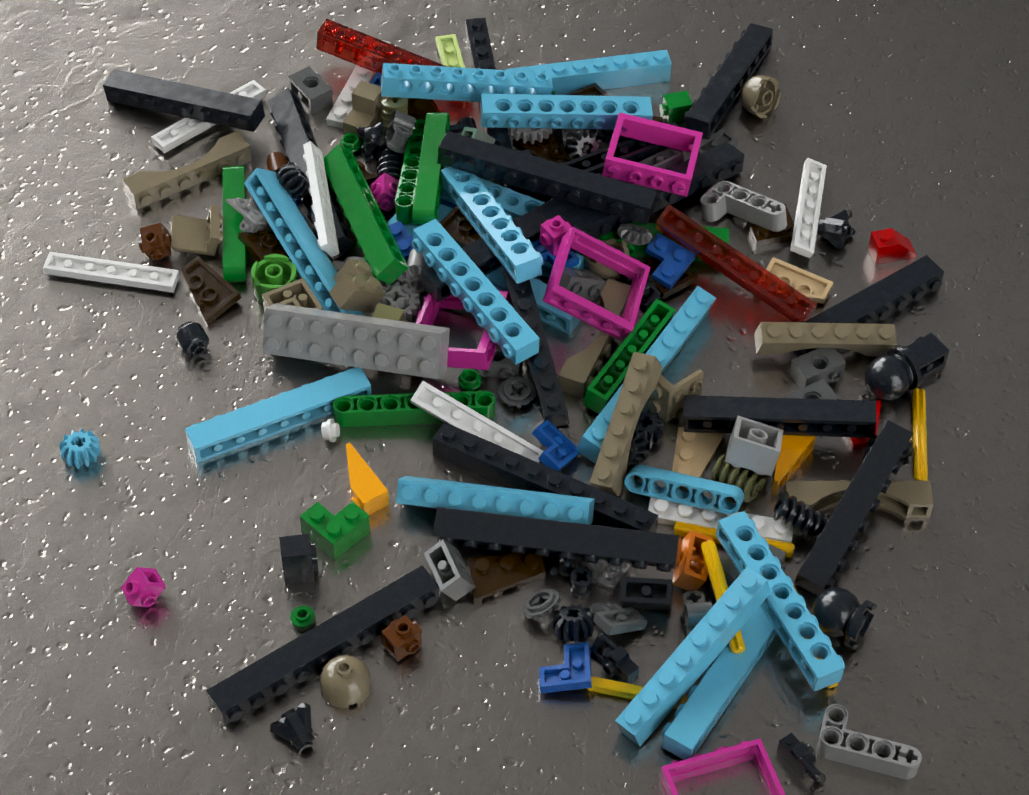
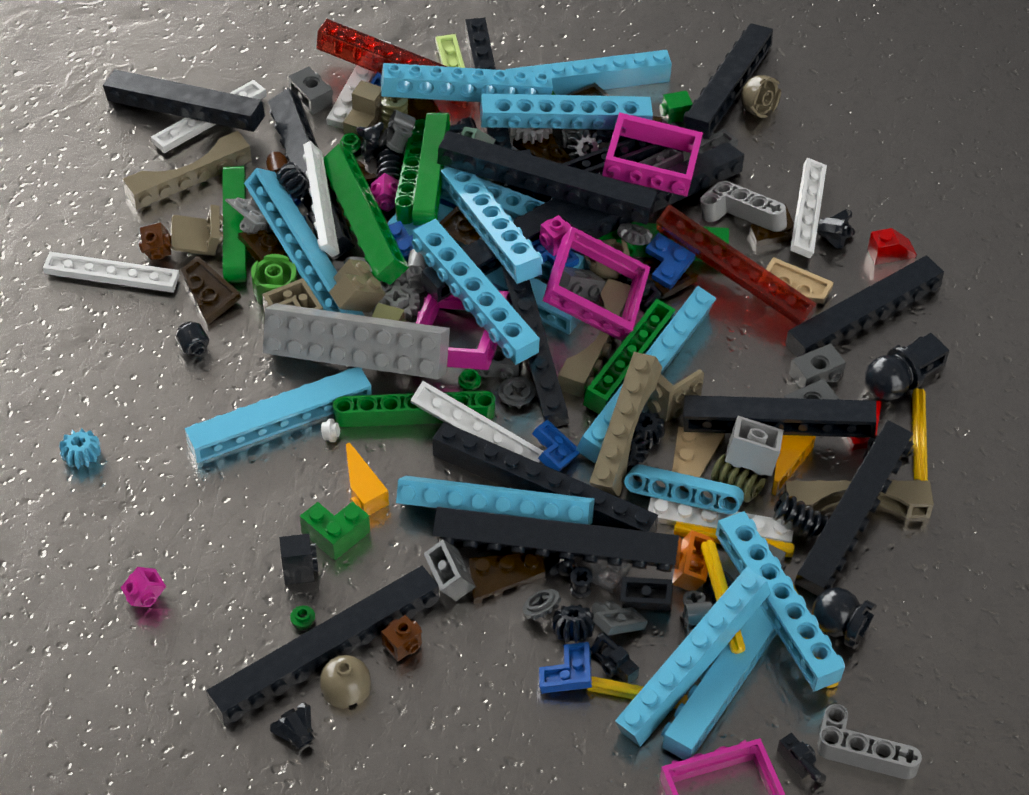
(785, 337): dark tan arch -> none

